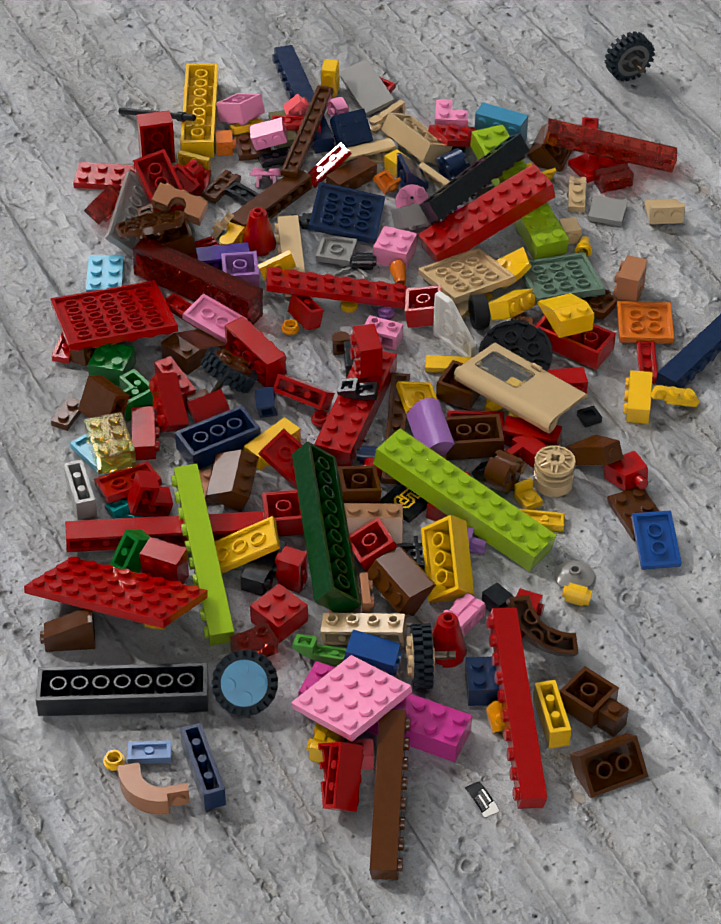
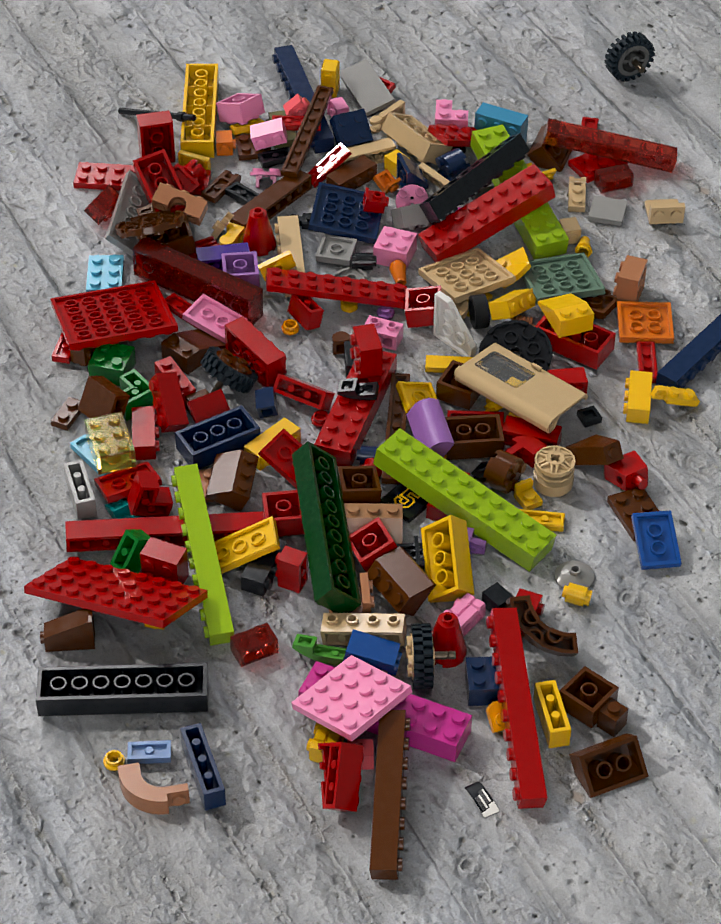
(244, 682): wheel -> none
(281, 611): red brick -> none
(374, 201): none -> red brick

